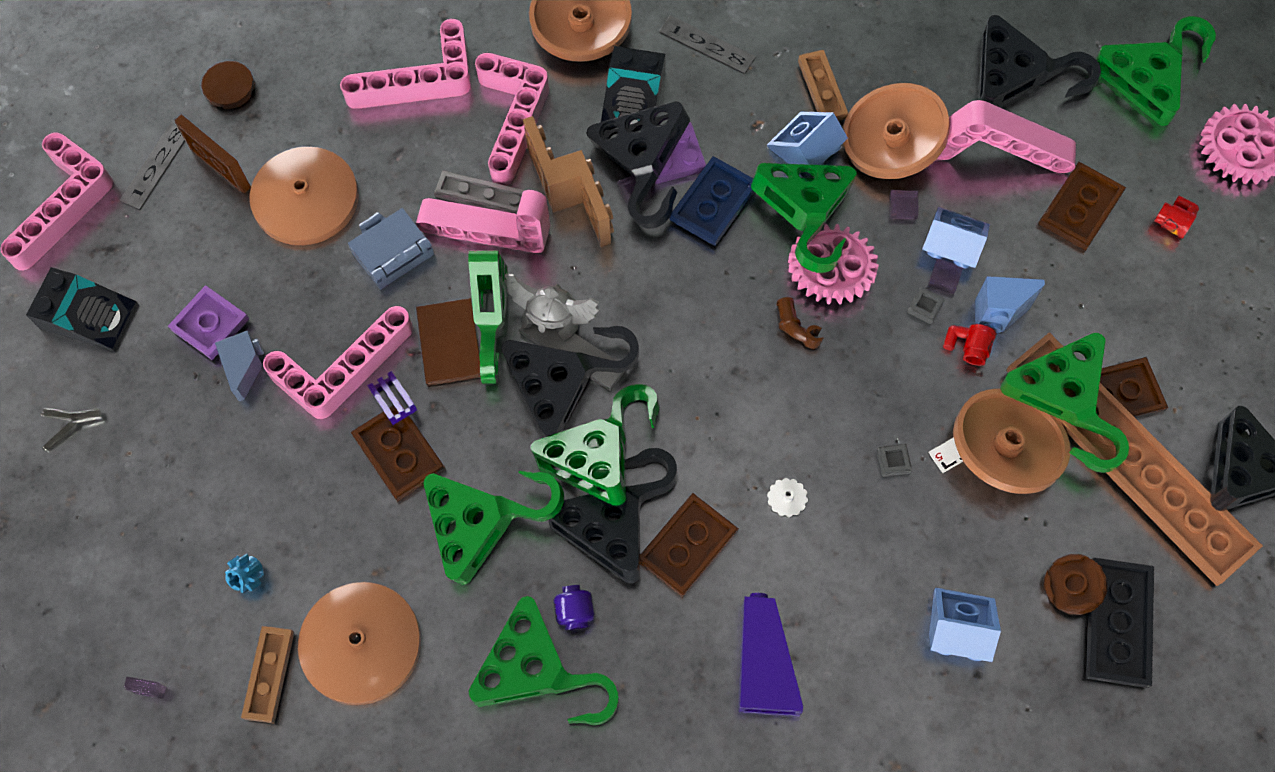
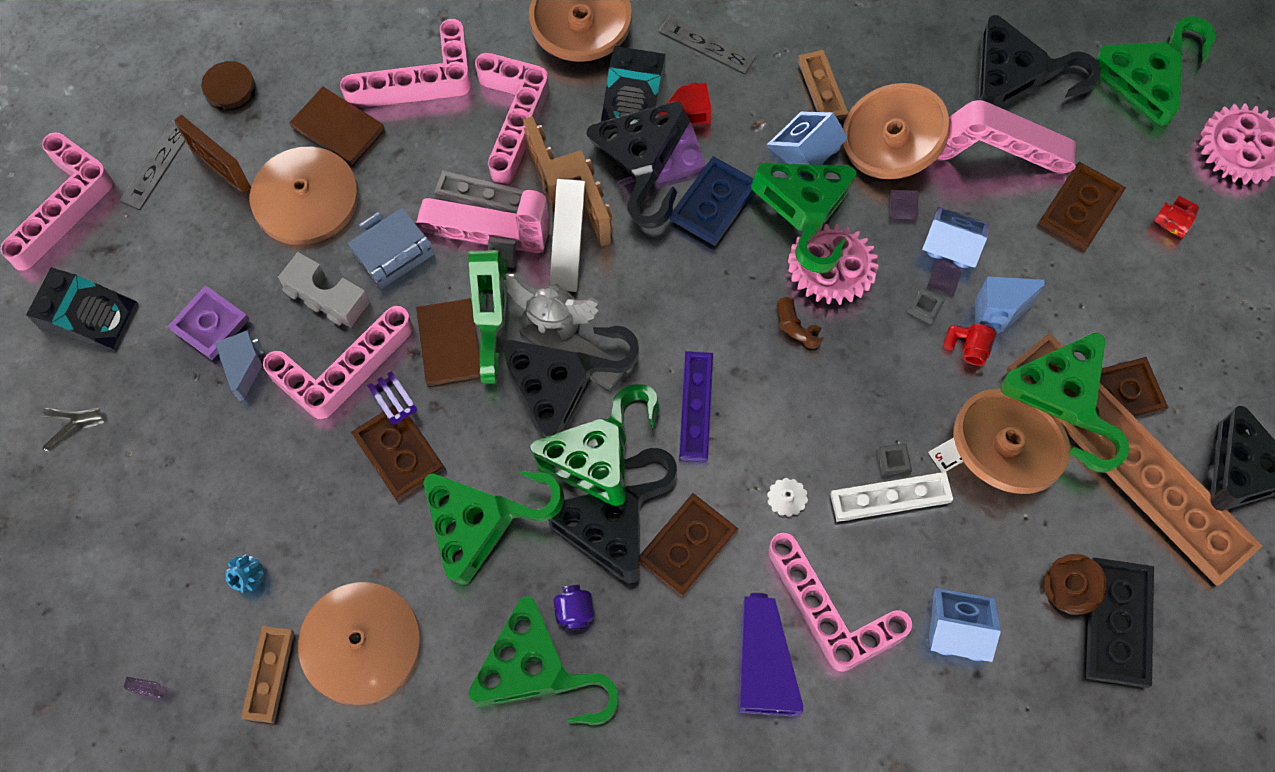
(337, 125): none -> reddish brown tile
(341, 303): none -> light grey arch
(506, 247): none -> dark grey tile
(567, 234): none -> white tile
(695, 101): none -> red slope
(696, 407): none -> dark purple tile
(827, 612): none -> bright pink beam
(891, 496): none -> white plate

